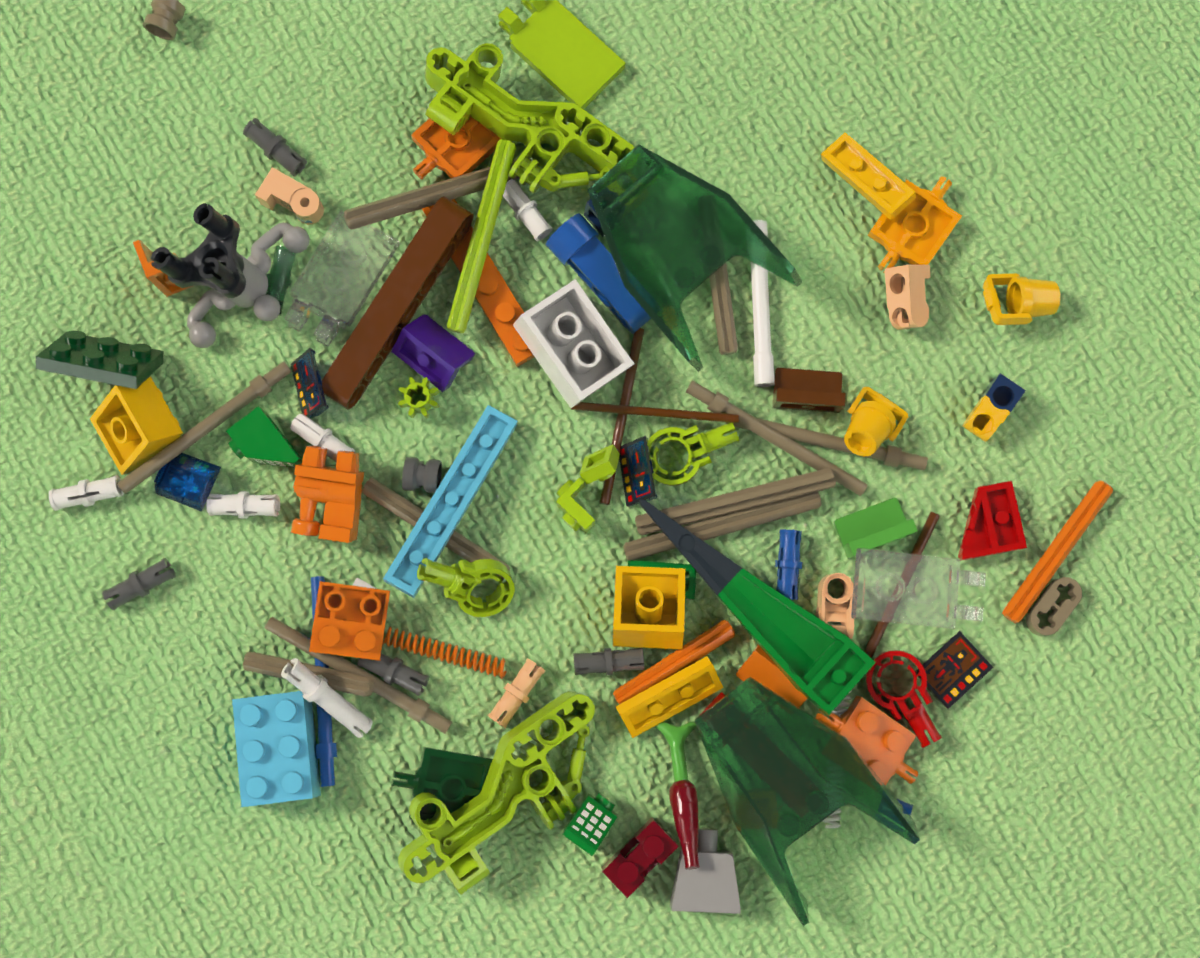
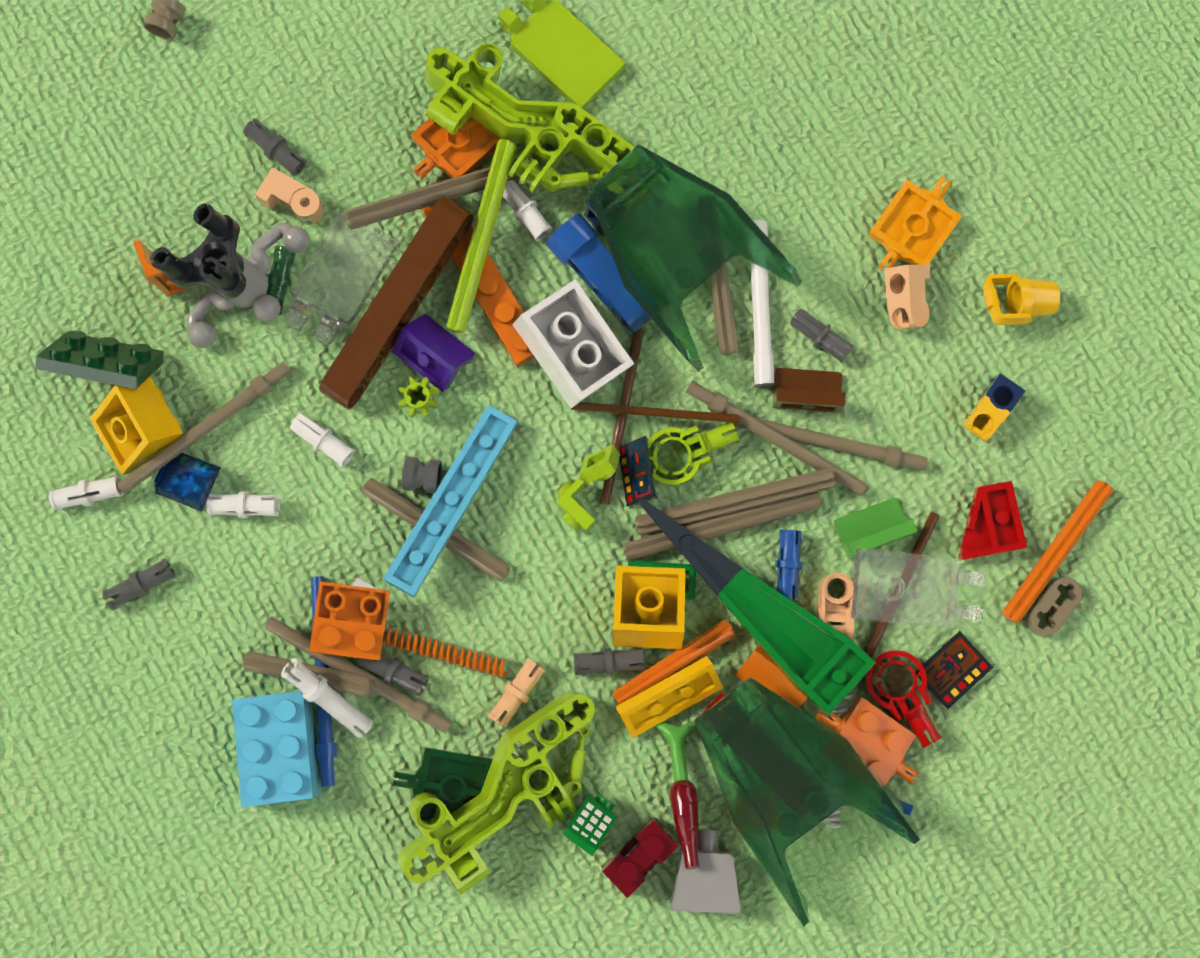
(262, 441): green slope -> none
(309, 384): piece -> none
(336, 487): orange hips -> none
(463, 577): lime pin -> none
(821, 335): none -> dark grey axle
(868, 176): yellow plate -> none
(872, 422): yellow piece -> none

